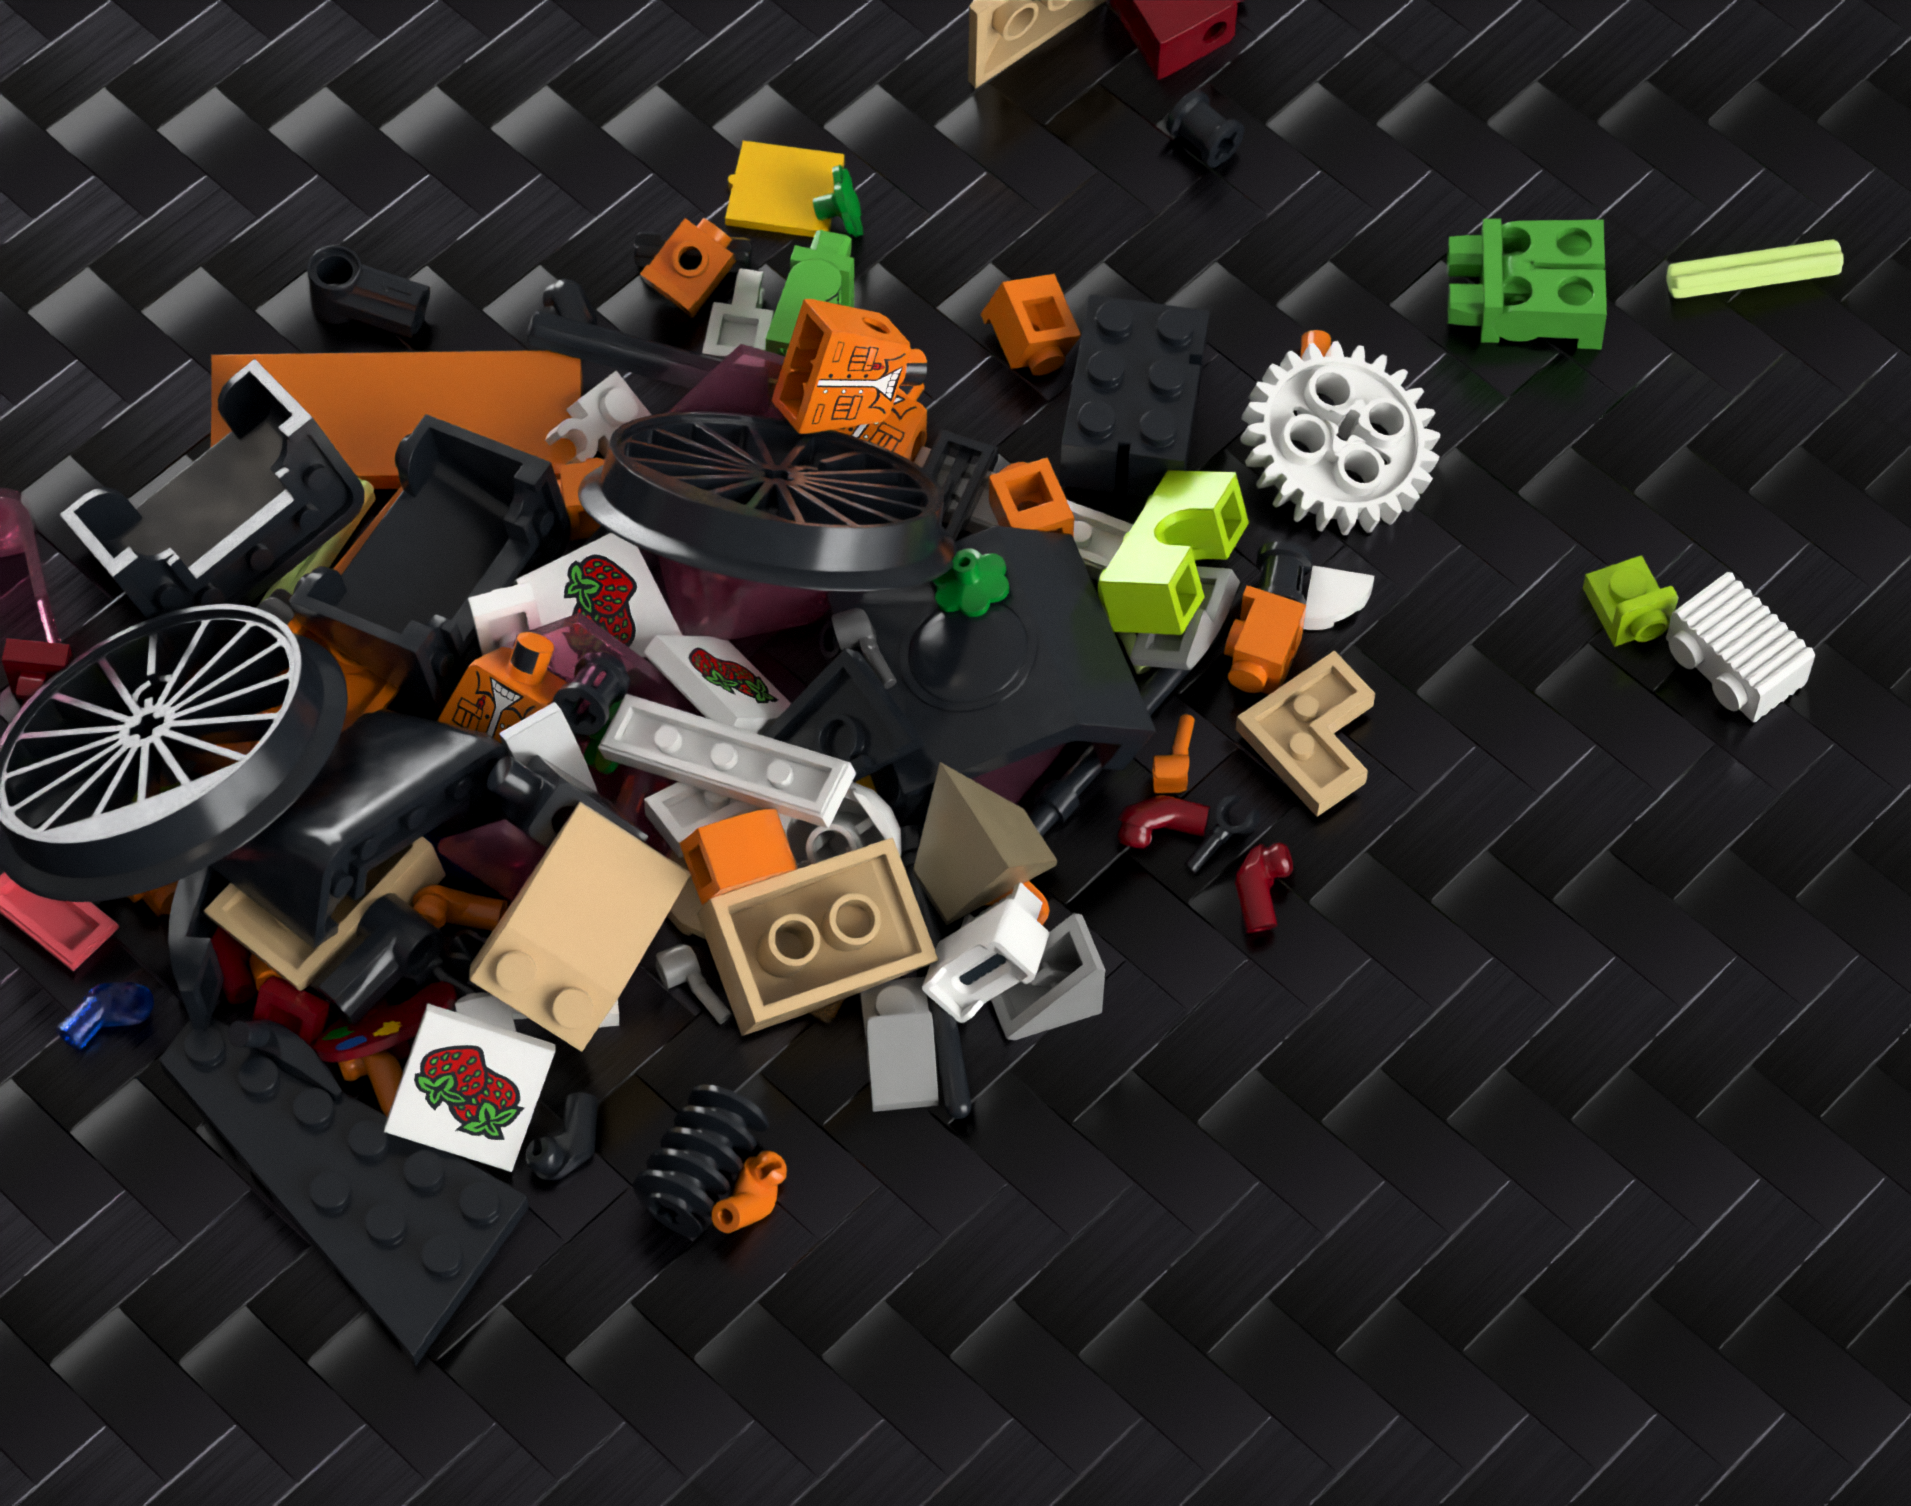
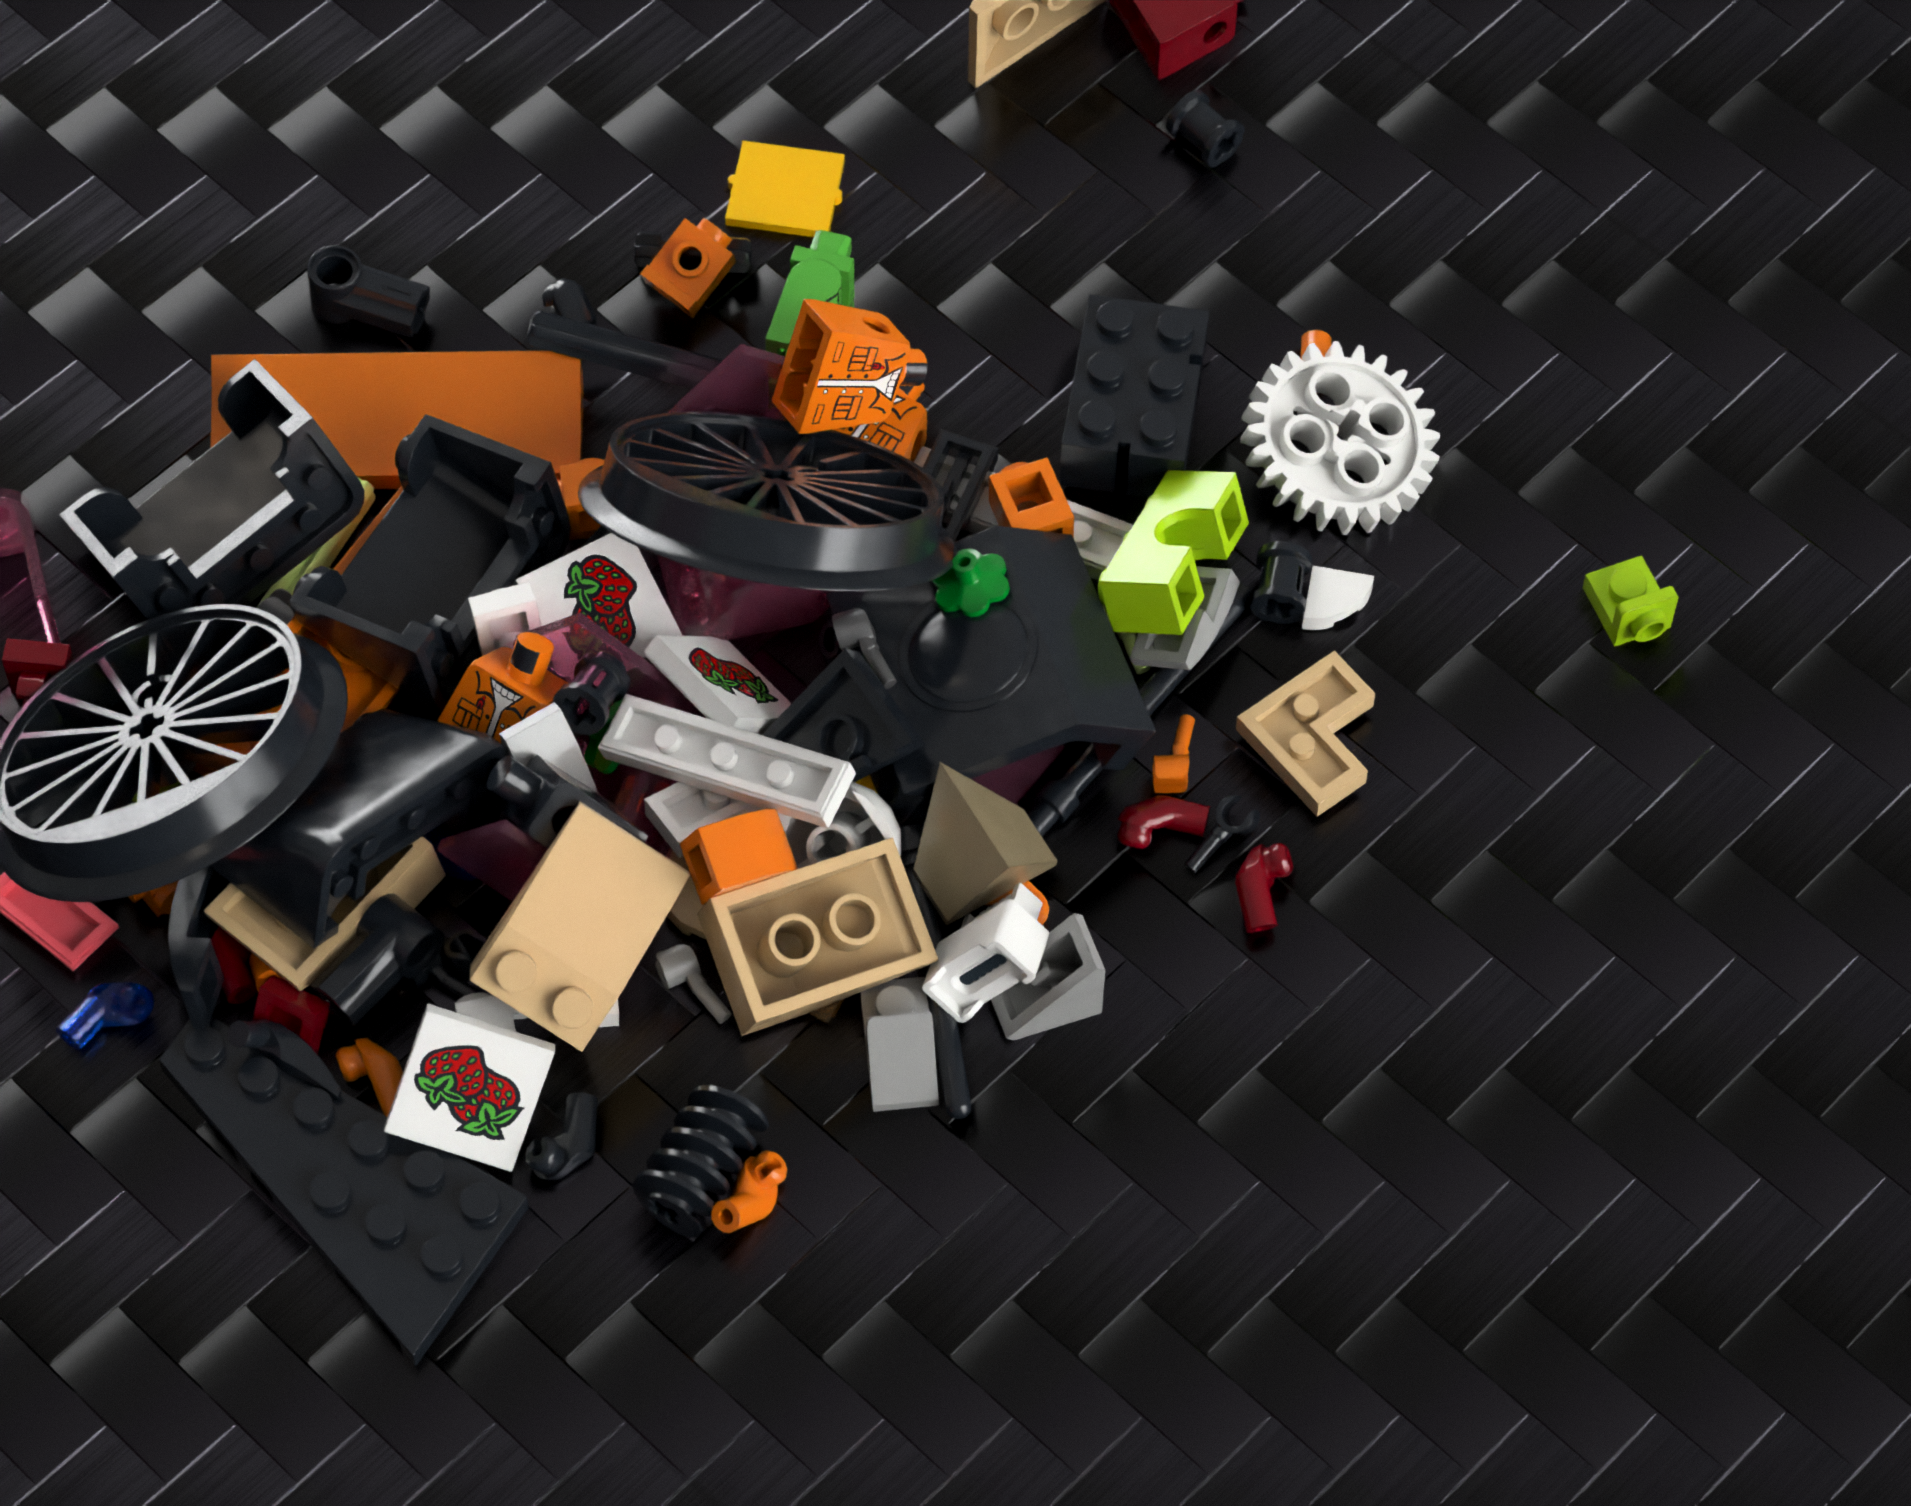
(383, 1026): dark red piece -> none
(456, 907): orange arm -> none
(597, 417): white plate -> none
(742, 321): white plate -> none
(841, 202): green plant -> none
(1032, 323): orange brick -> none
(1264, 640): orange brick -> none
(1533, 281): bright green hips -> none
(1739, 647): white brick -> none
(1754, 269): yellowish green axle -> none

